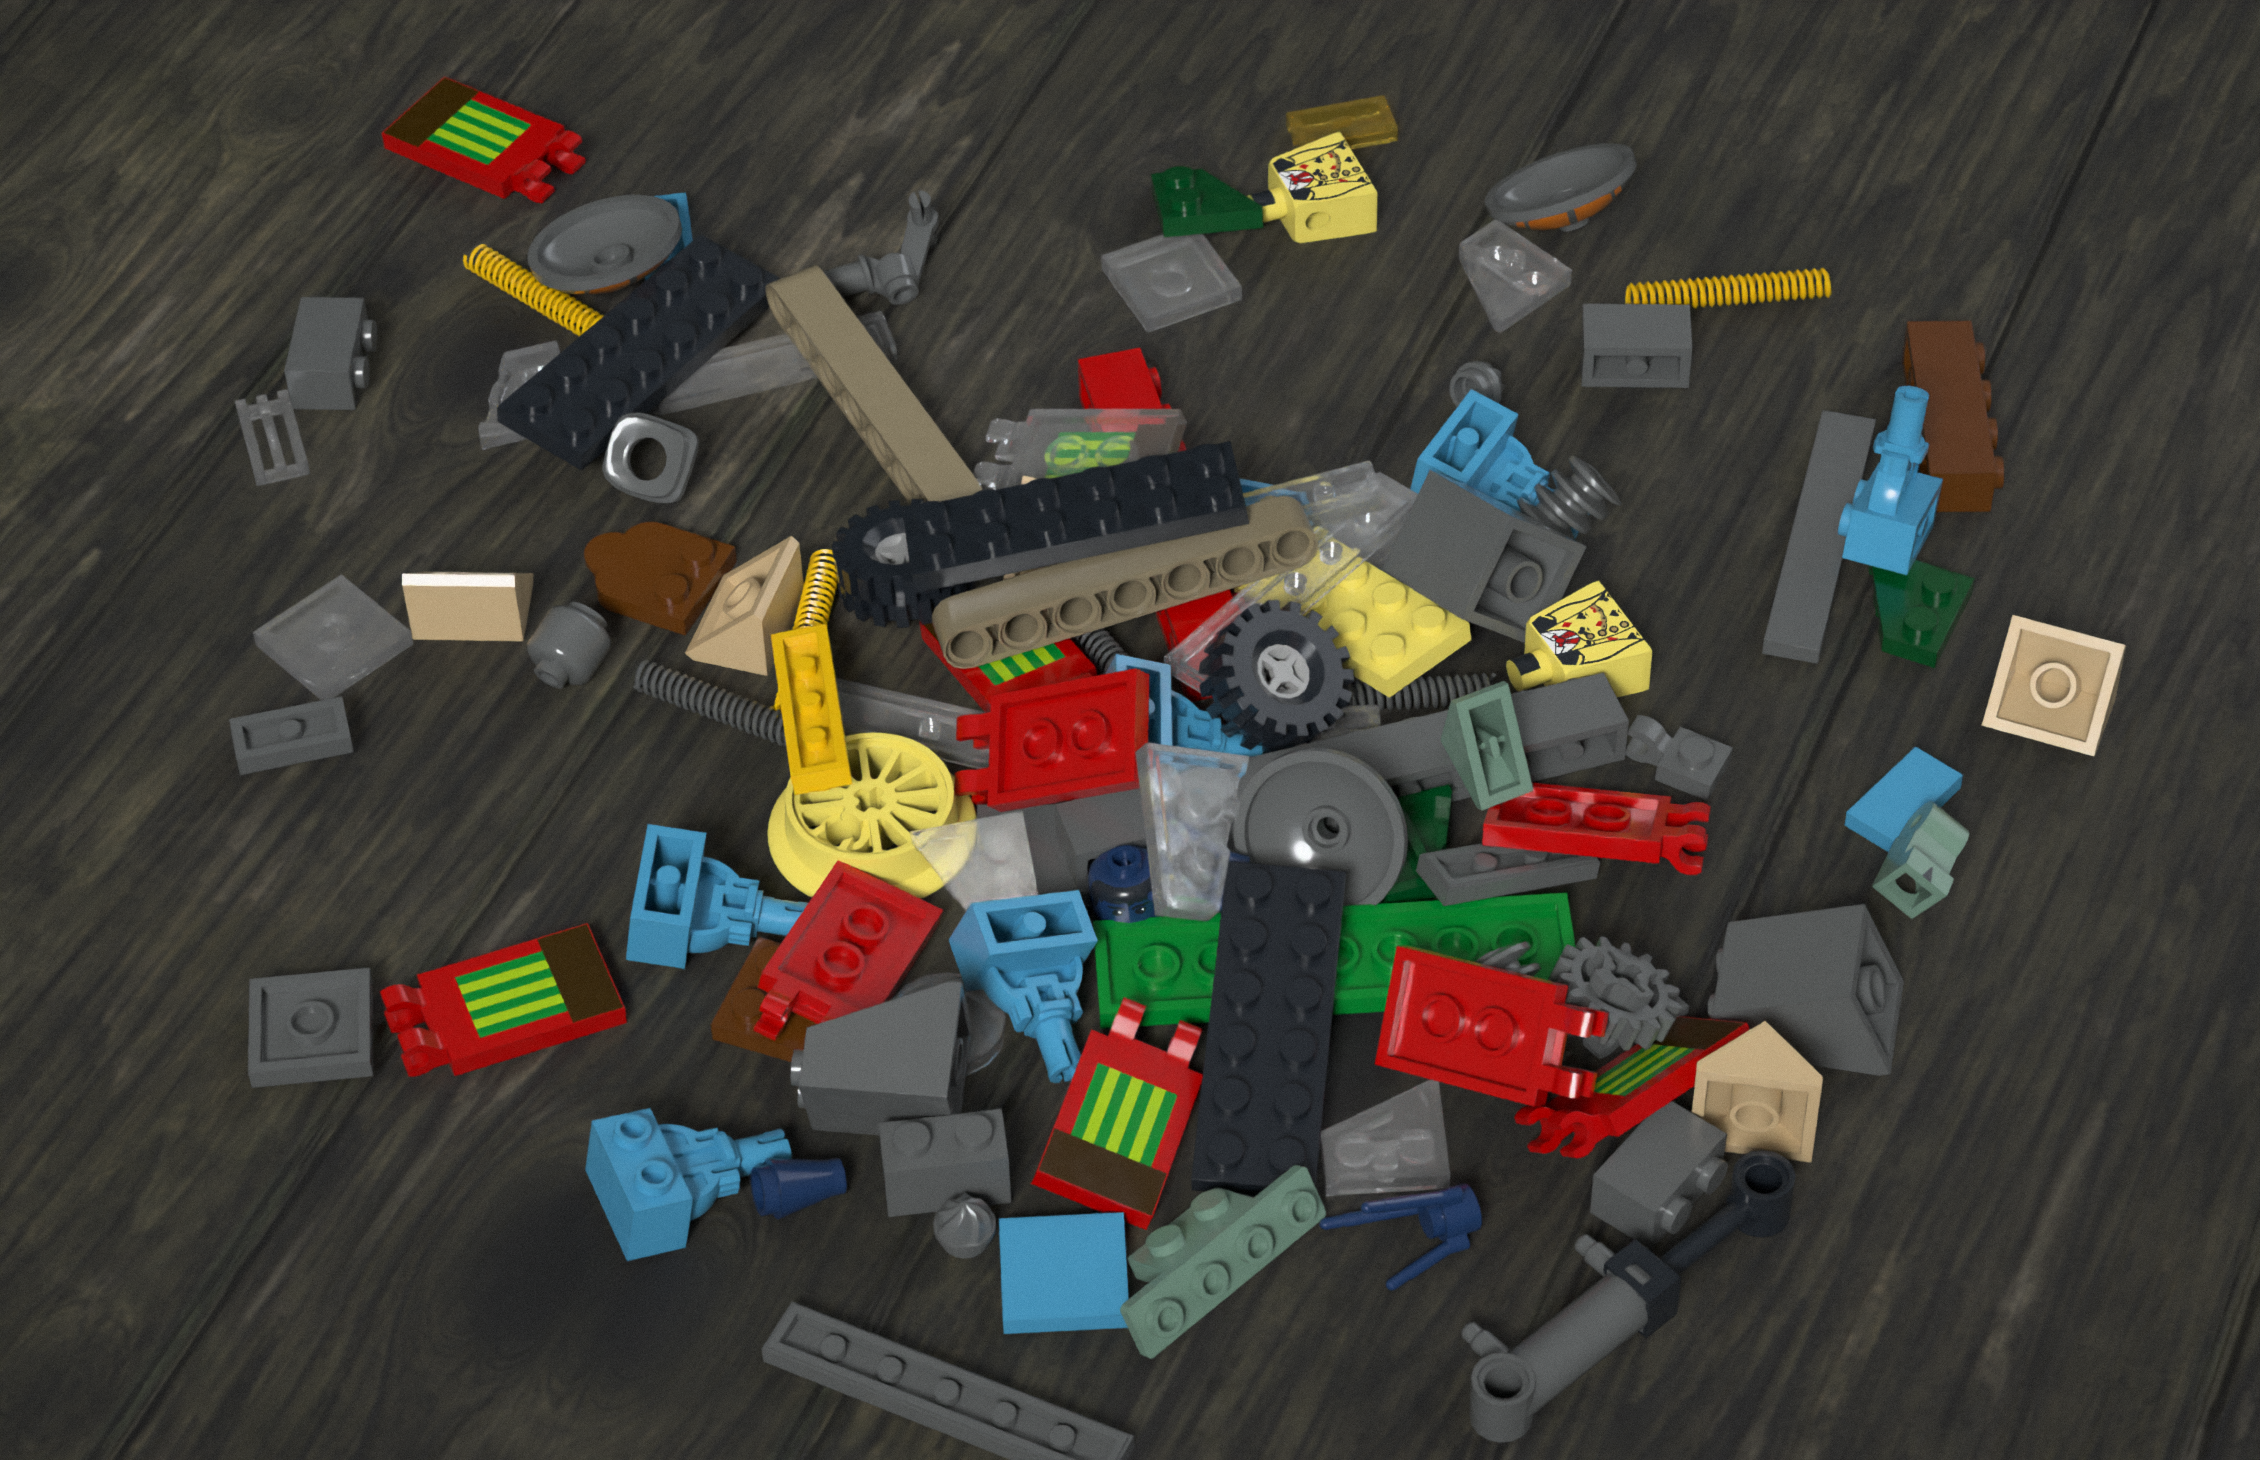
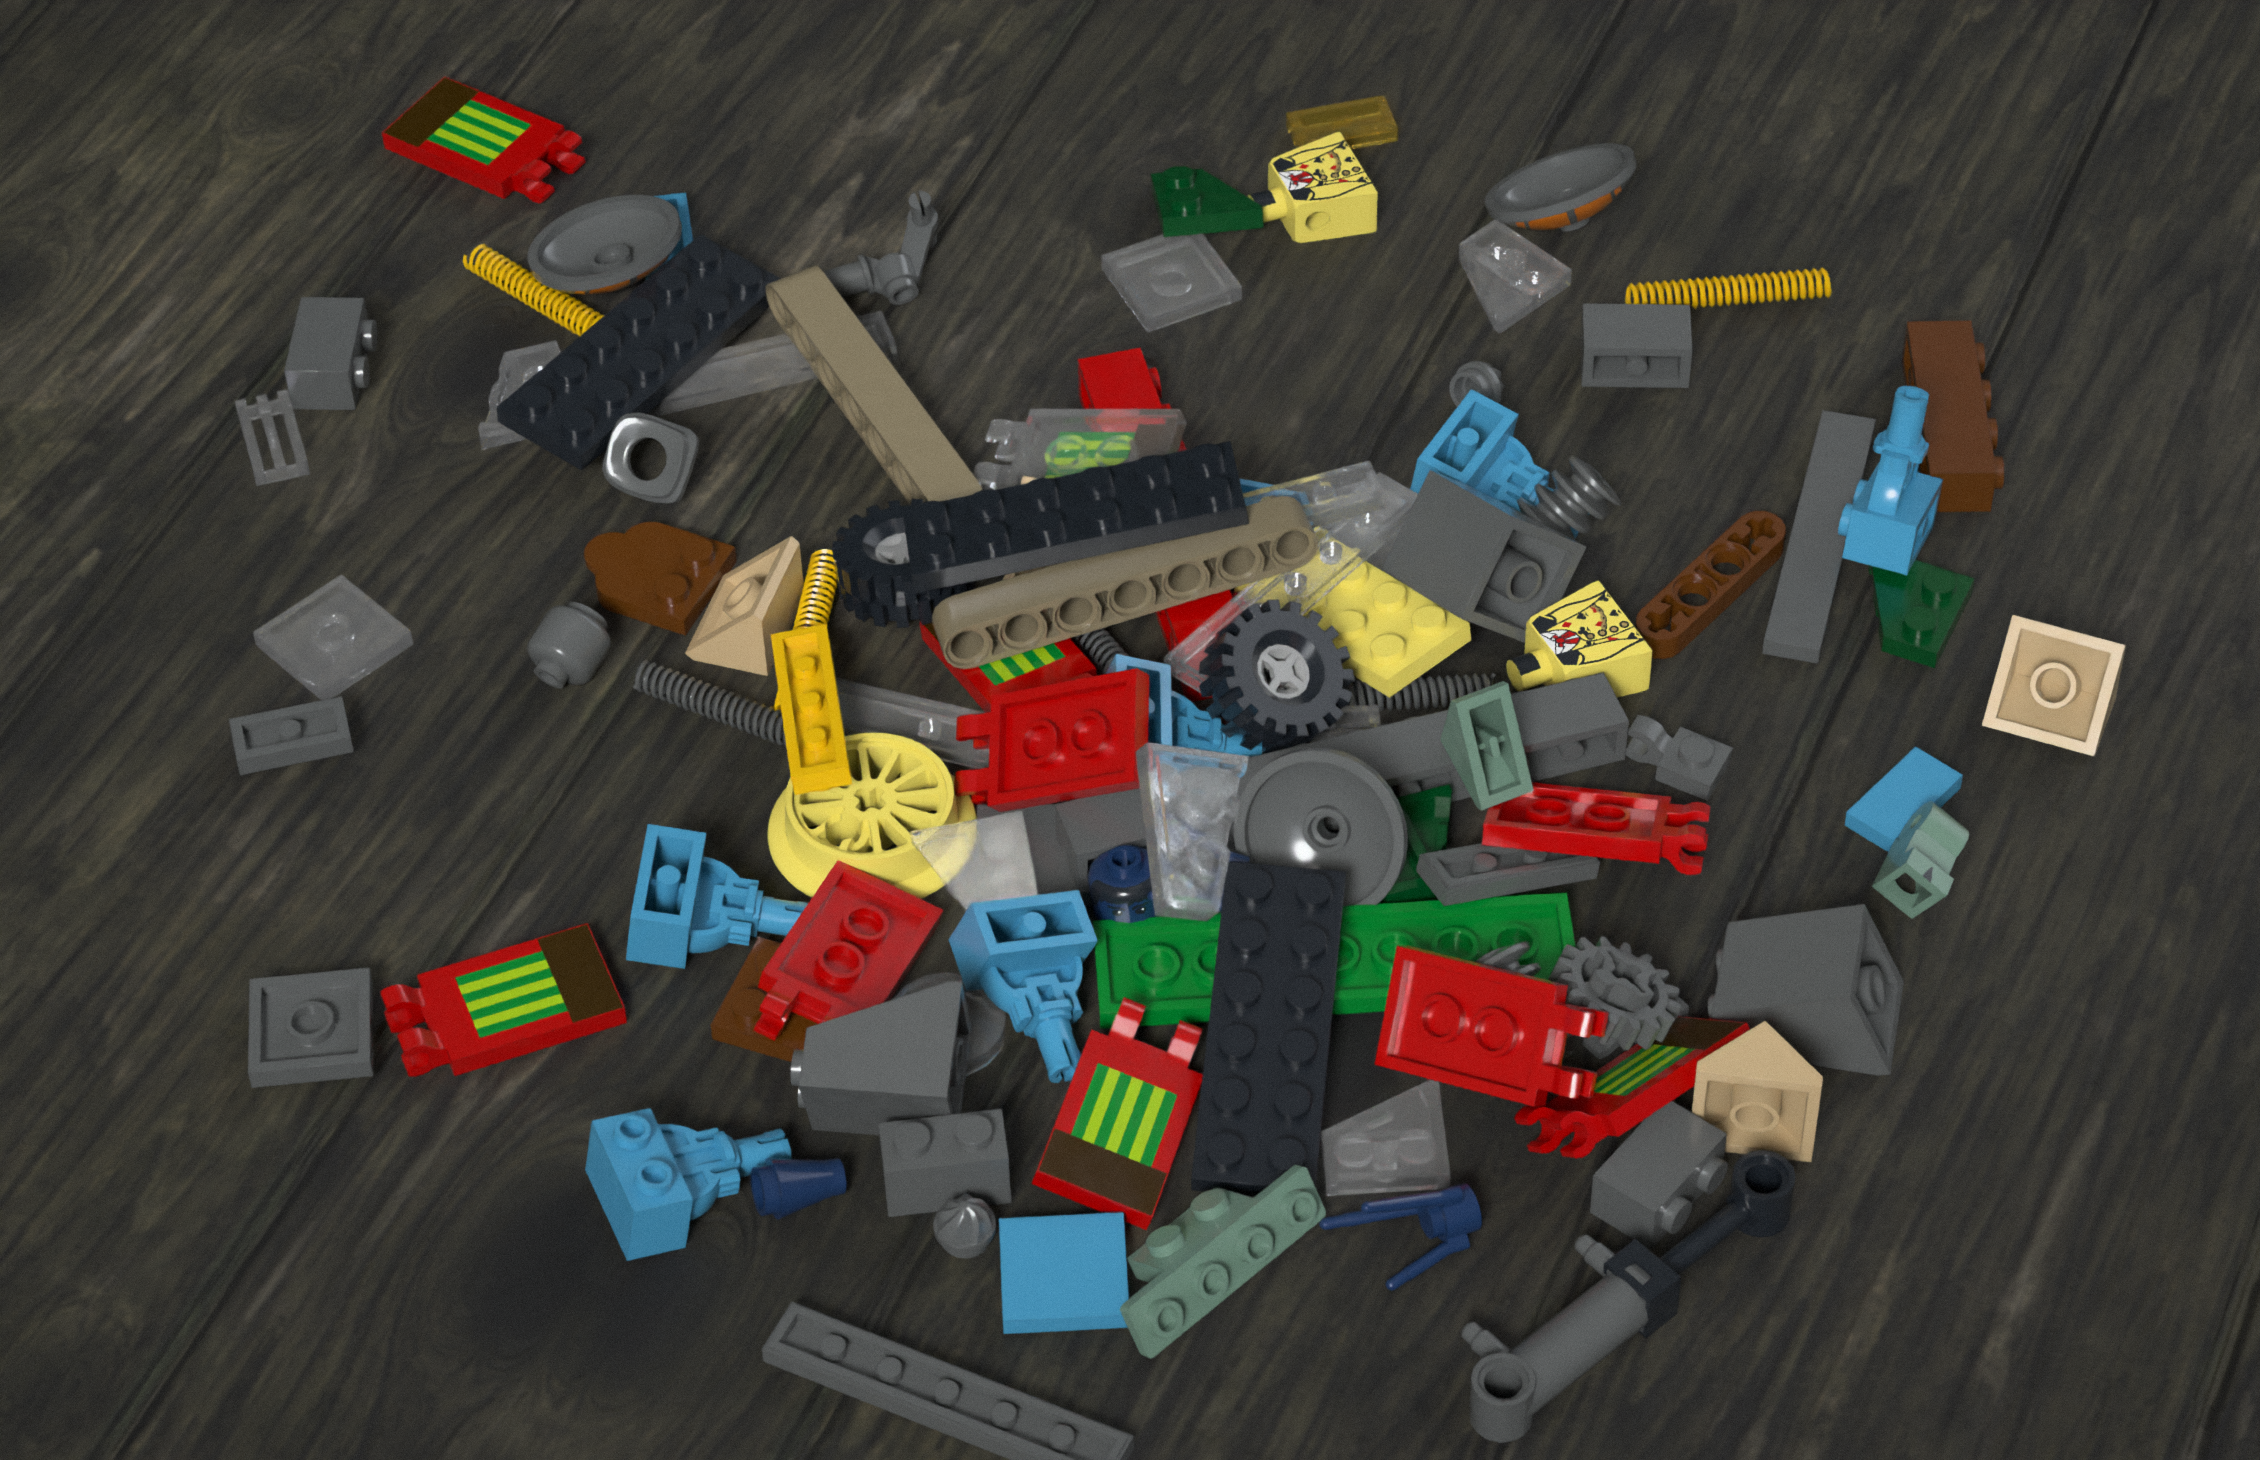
(467, 605): tan slope -> none
(1717, 588): none -> reddish brown beam

